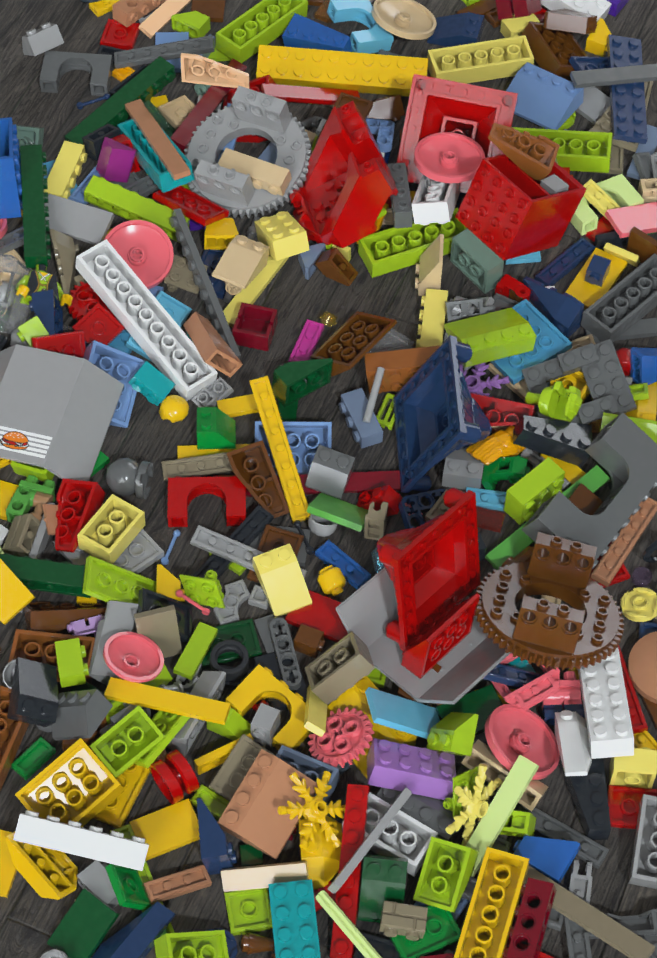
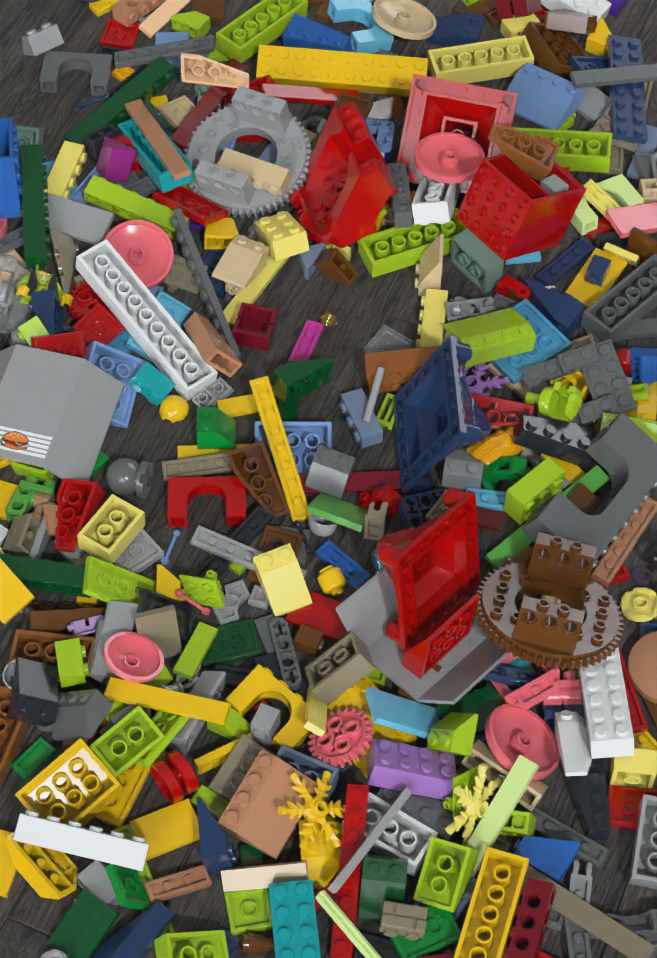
(230, 646): black tyre -> none
(353, 340): reddish brown slope -> none

